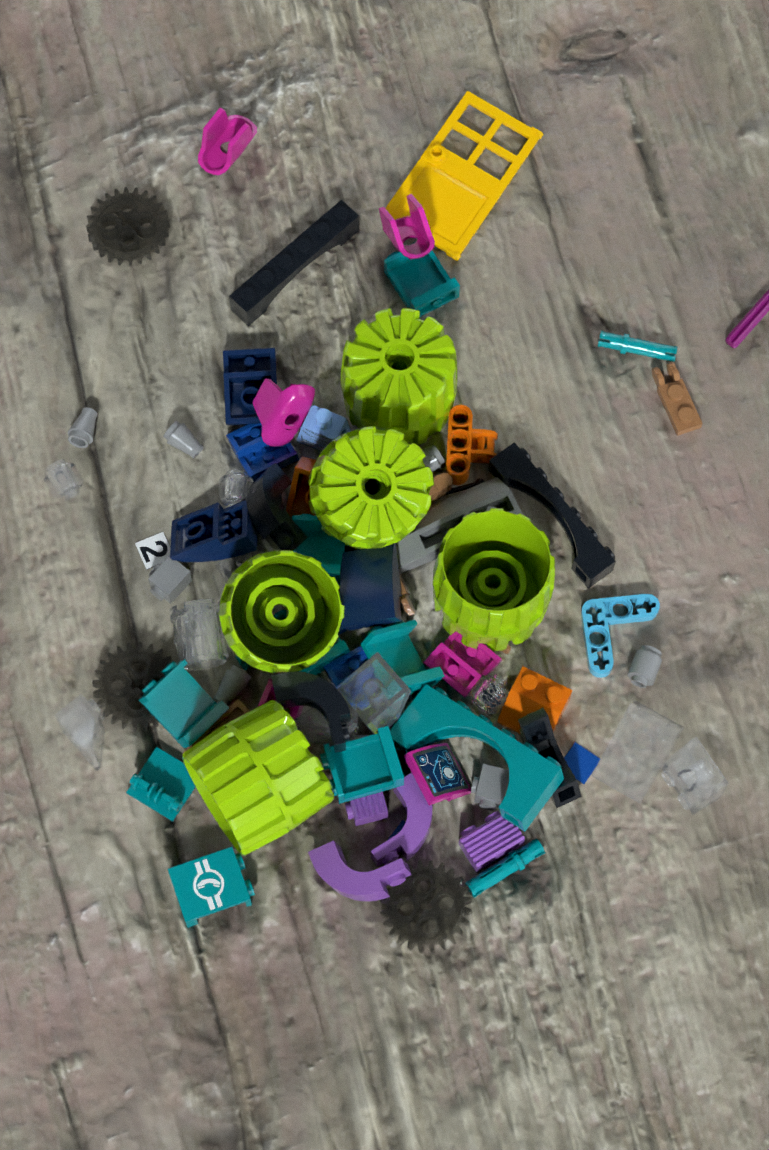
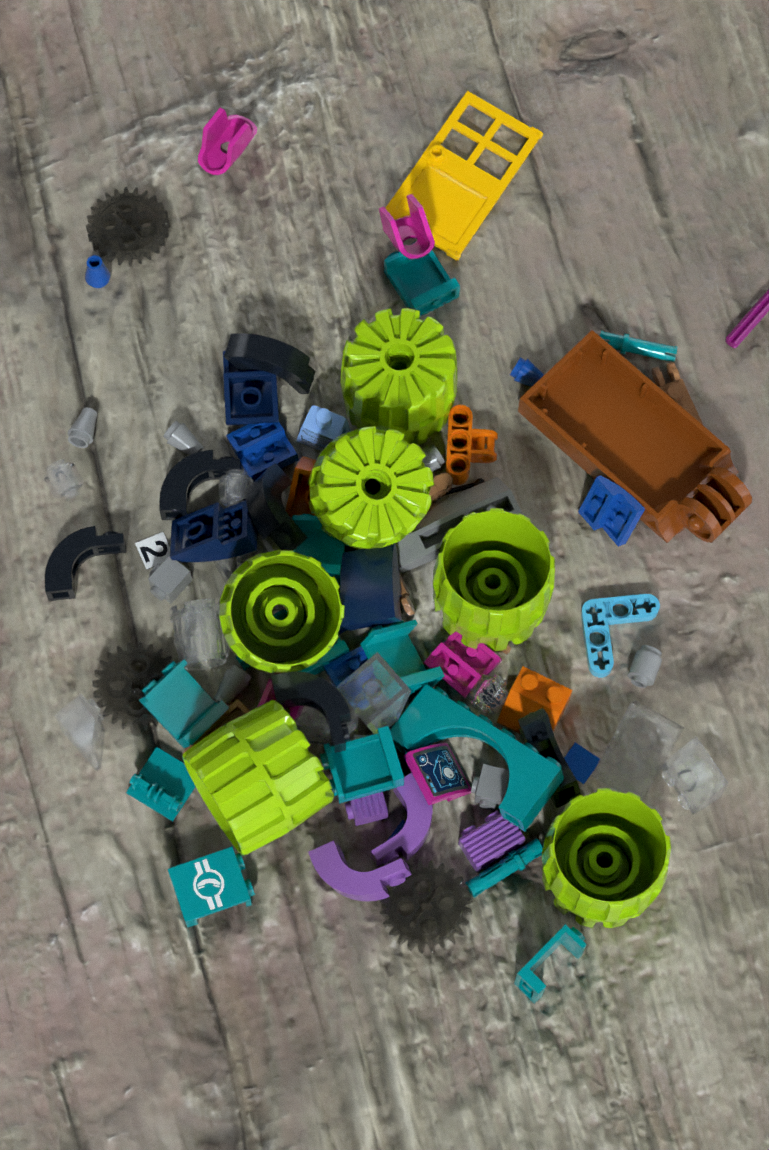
(72, 553): none -> black arch
(96, 272): none -> blue cone
(187, 476): none -> black arch
(259, 290): black arch -> none
(273, 356): none -> black arch
(282, 410): dark pink piece -> none
(517, 471): black arch -> none
(526, 372): none -> blue cone
(527, 981): none -> teal panel
(611, 509): none -> blue slope
(613, 828): none -> lime wheel
(639, 438): none -> dark orange plate

